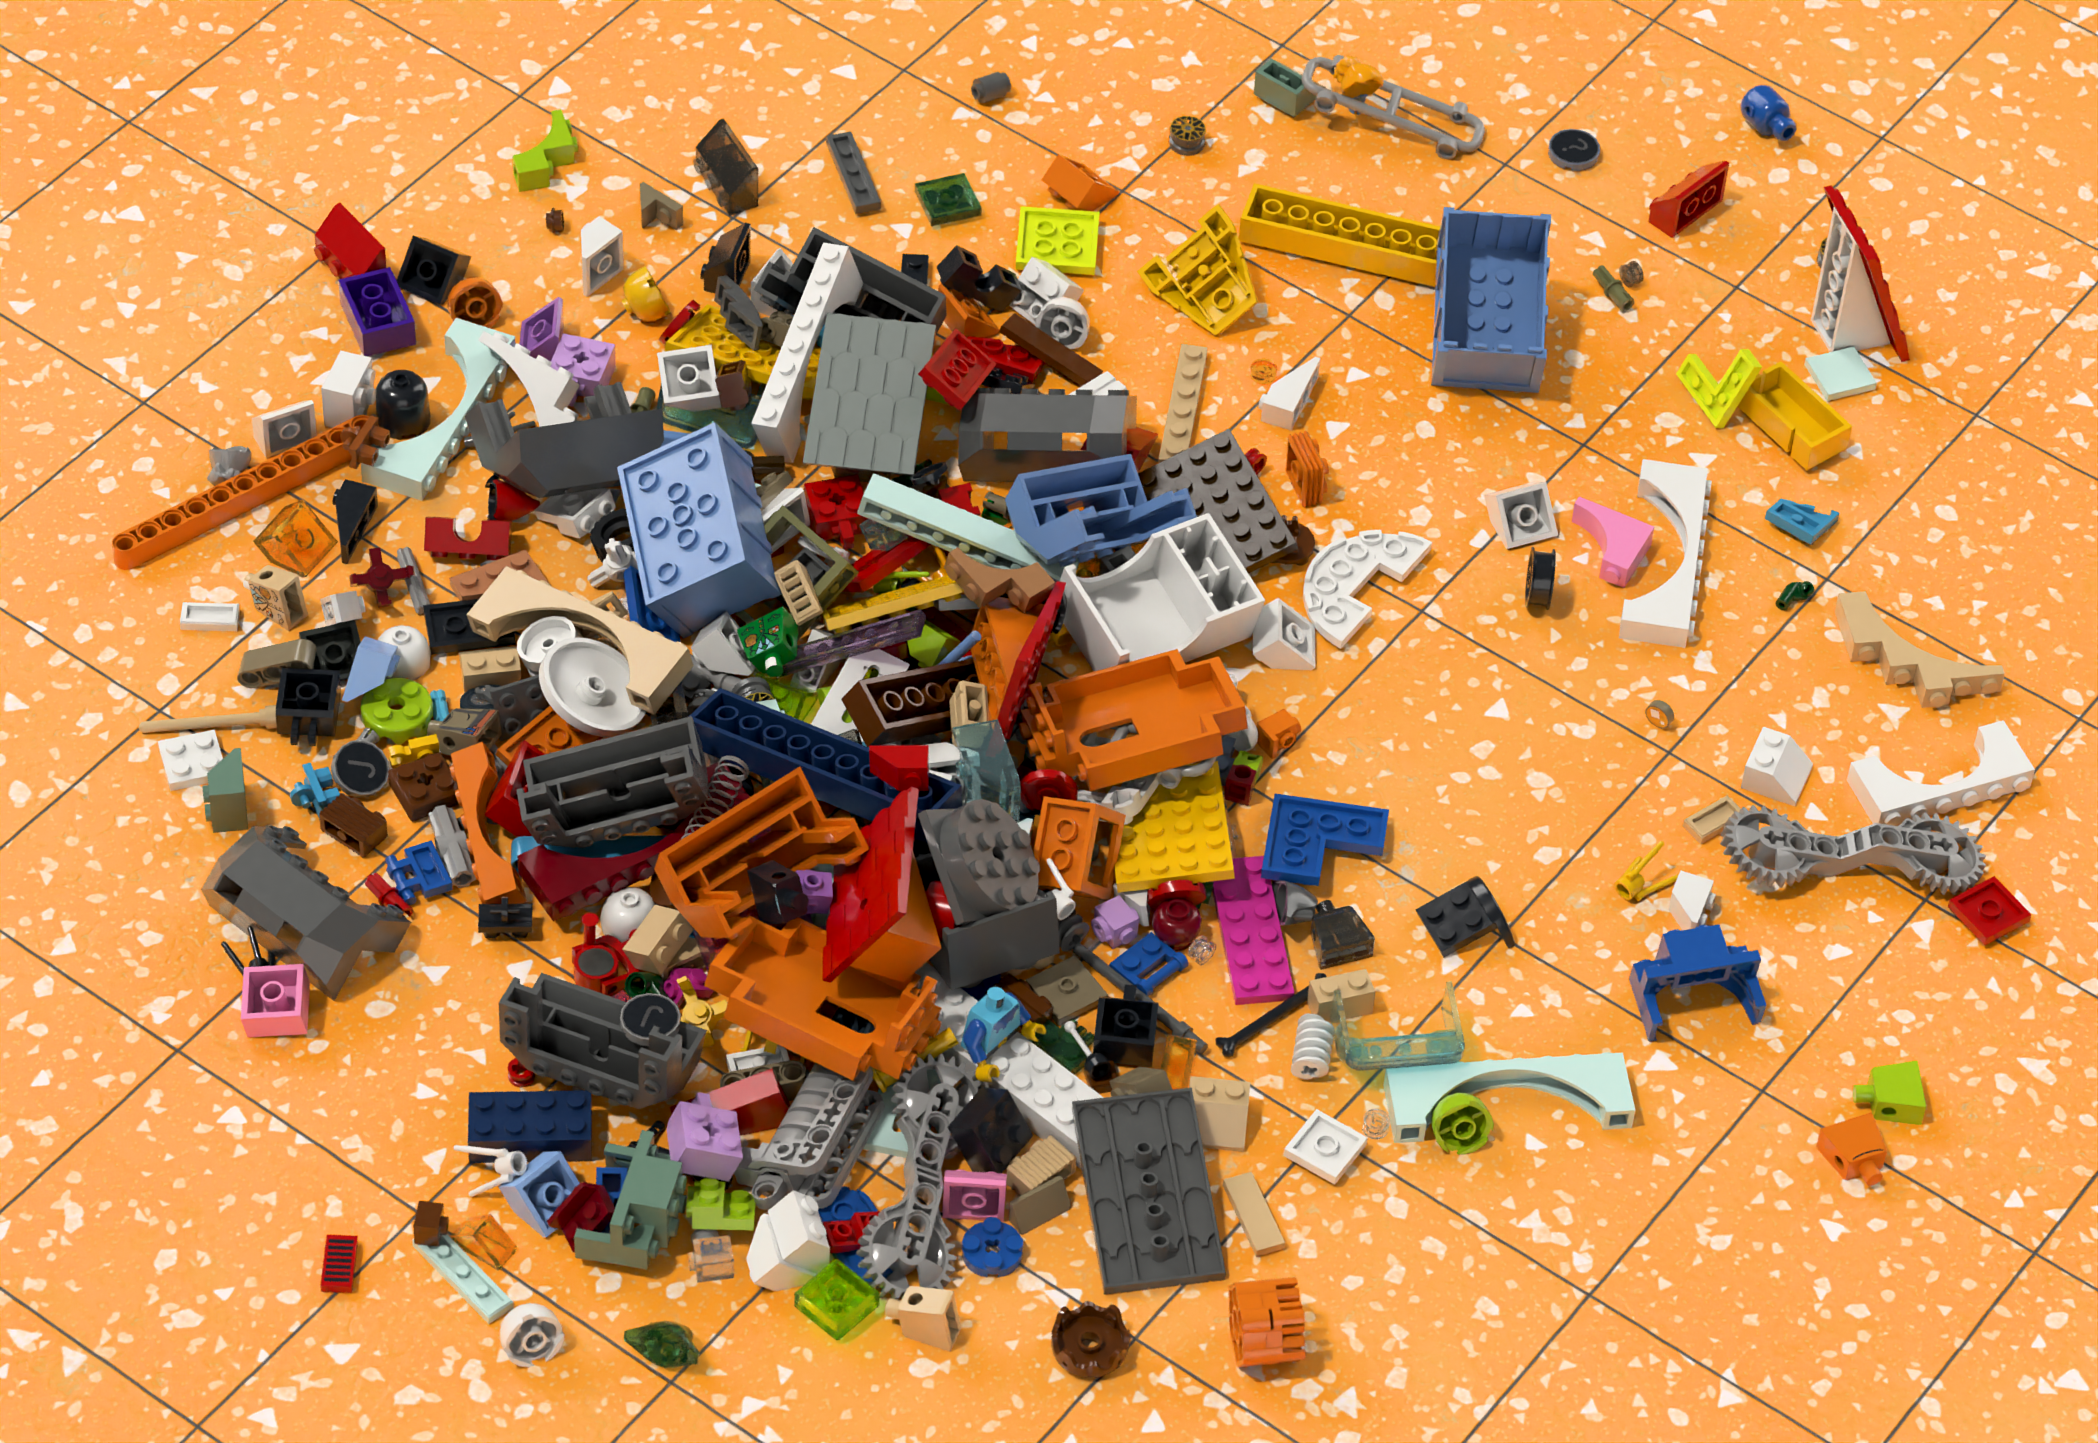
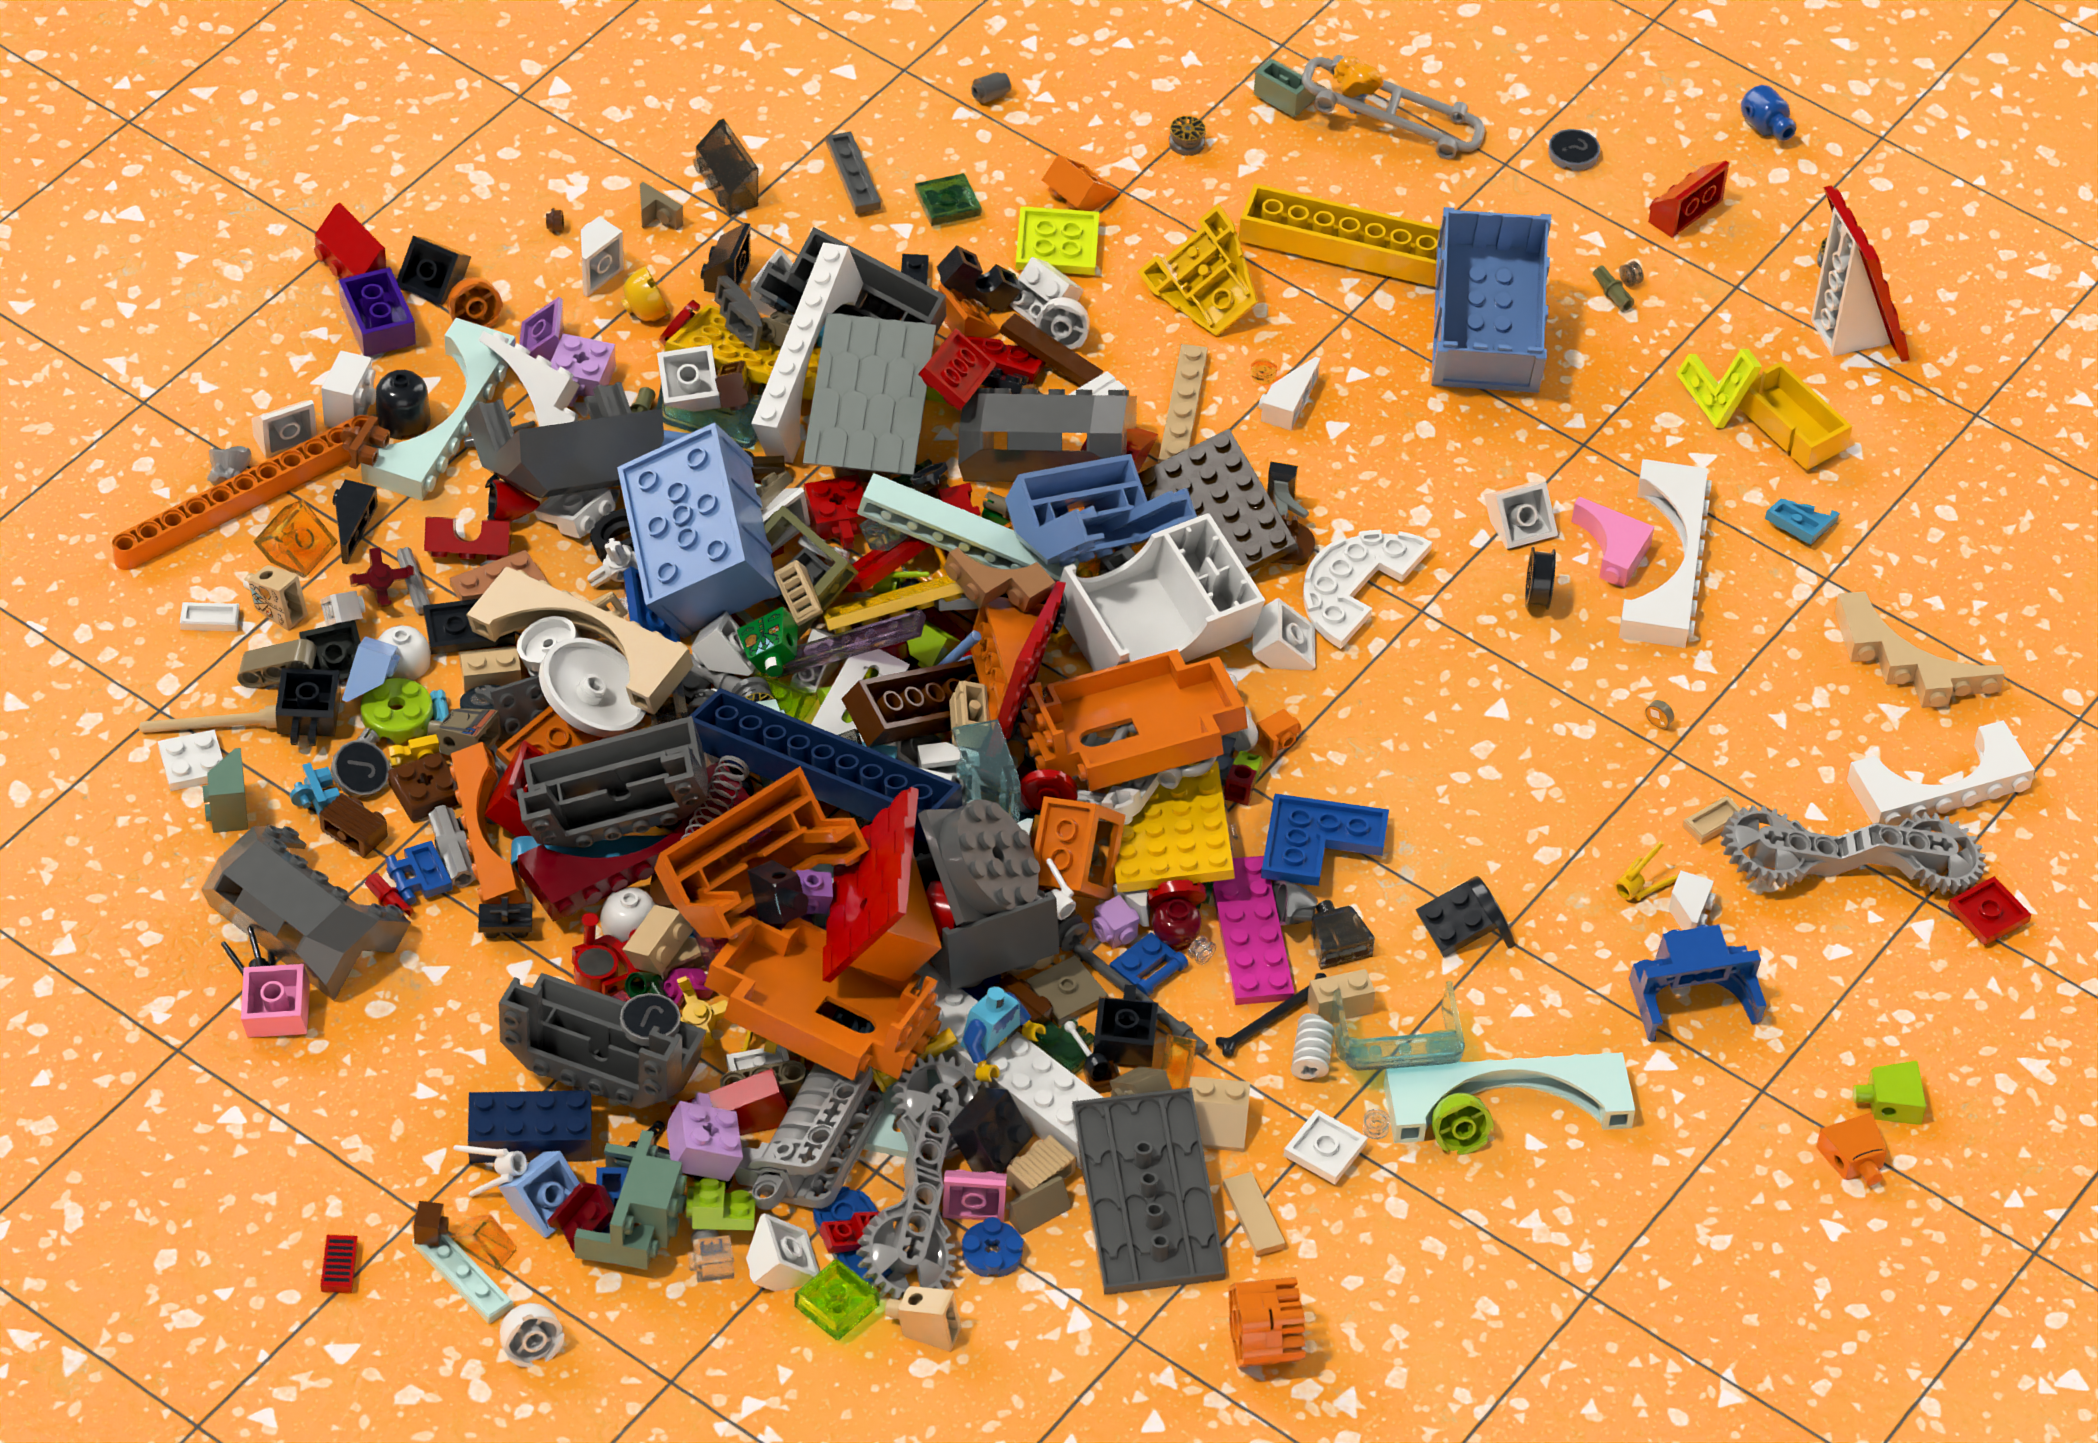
(516, 1079): red bush -> none
(535, 166): lime arch -> none
(664, 1343): clear green hat -> none
(800, 1232): white slope -> none
(901, 765): red slope -> none
(1094, 1323): reddish brown plate -> none
(1256, 459): red bush -> none
(1282, 489): none -> piece
(1306, 468): orange brick -> none
(1776, 767): white slope -> none
(1794, 592): dark green arm -> none
(1840, 373): light aqua tile -> none

